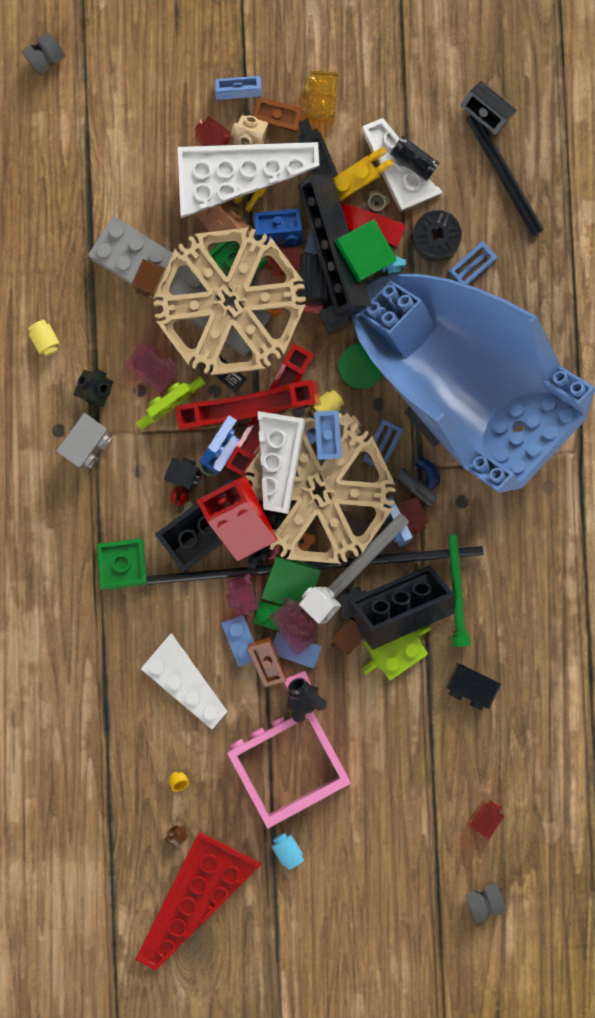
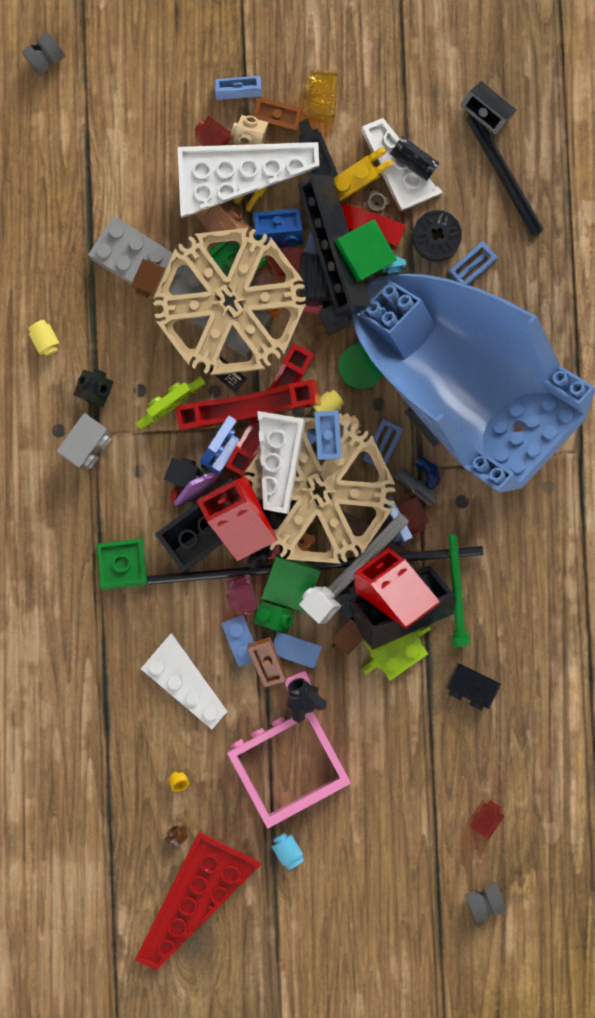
(151, 368): clear pink bracket -> none
(197, 488): none -> medium lavender piece
(293, 626): clear pink bracket -> none
(394, 588): none -> slope

